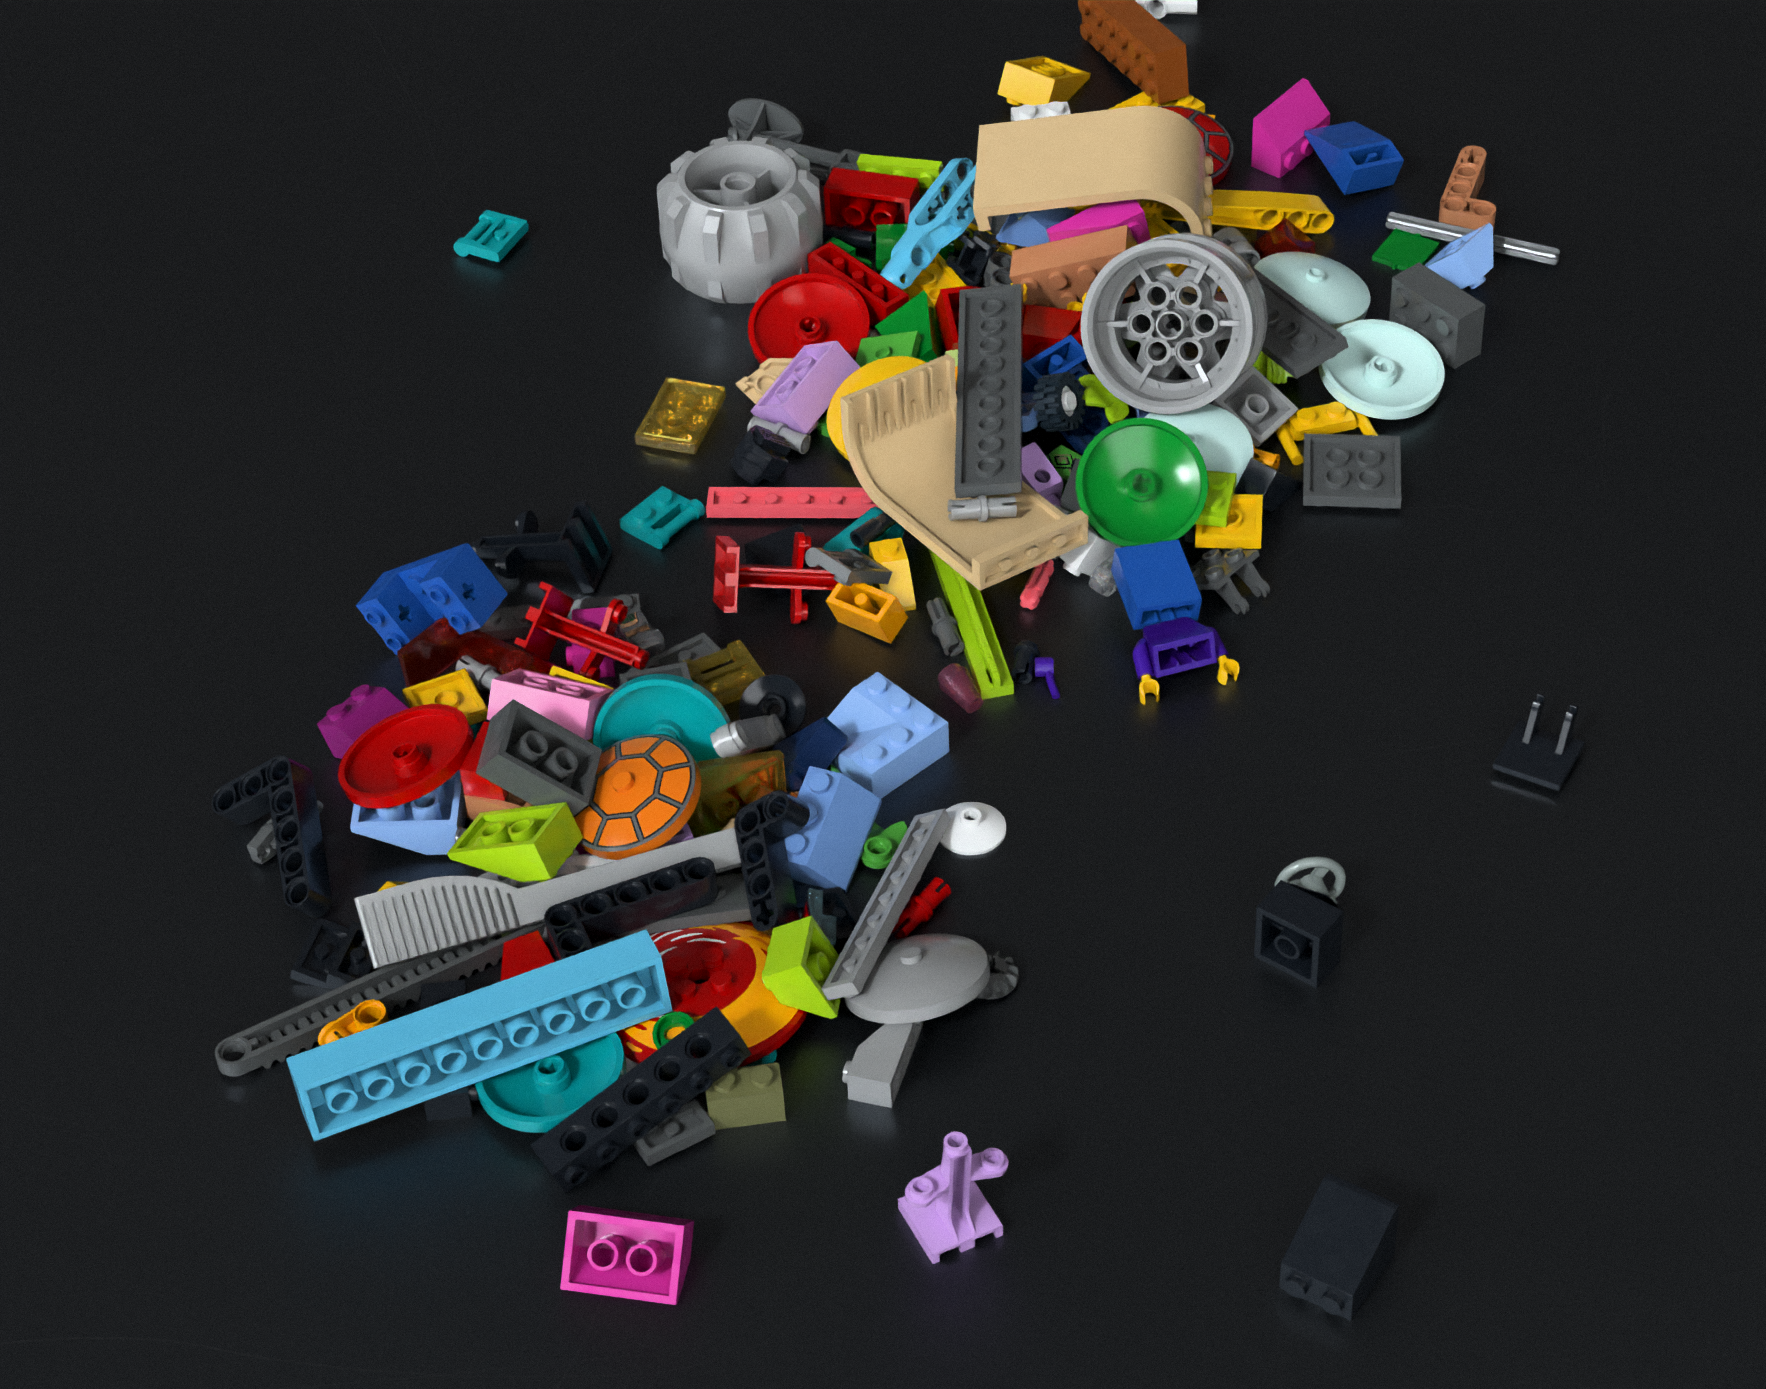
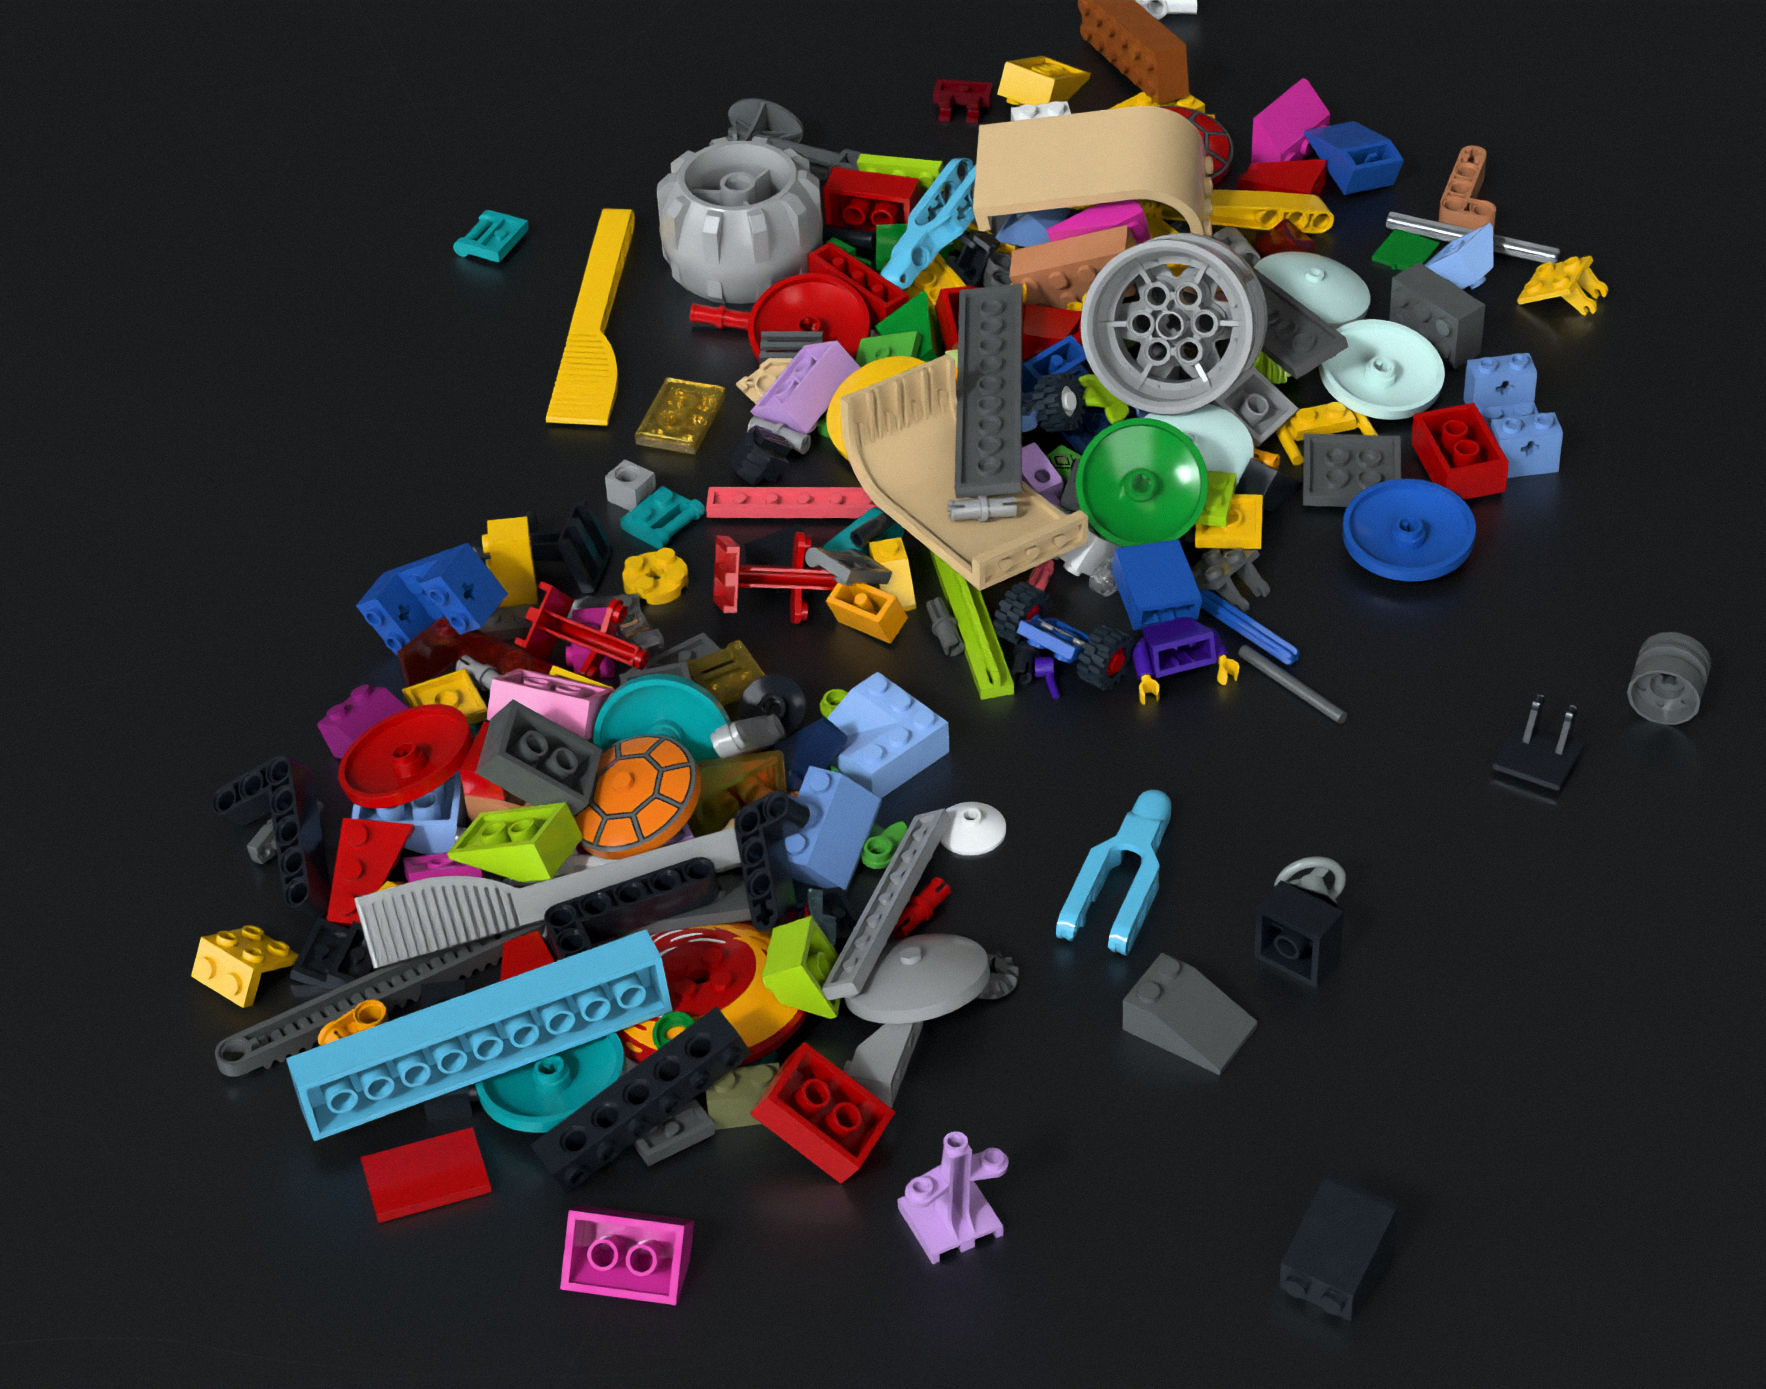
(236, 959): none -> yellow bracket
(363, 863): none -> red wing
(425, 1174): none -> red tile
(436, 865): none -> dark pink plate
(511, 559): none -> yellow brick
(588, 369): none -> yellow piece
(629, 484): none -> light grey brick
(663, 563): none -> yellow plate
(719, 316): none -> red pin
(786, 340): none -> dark grey tile
(822, 1113): none -> red brick
(831, 700): none -> lime plate
(957, 92): none -> dark red plate
(959, 686): clear pink cone -> none
(1101, 654): none -> black plate
(1139, 833): none -> medium azure piece
(1186, 1015): none -> dark grey slope
(1249, 627): none -> blue axle
(1285, 177): none -> red slope
(1292, 684): none -> dark grey bar
(1409, 529): none -> blue dish
(1460, 451): none -> red brick
(1505, 398): none -> medium blue plate
(1565, 281): none -> yellow plate
(1669, 678): none -> dark grey wheel

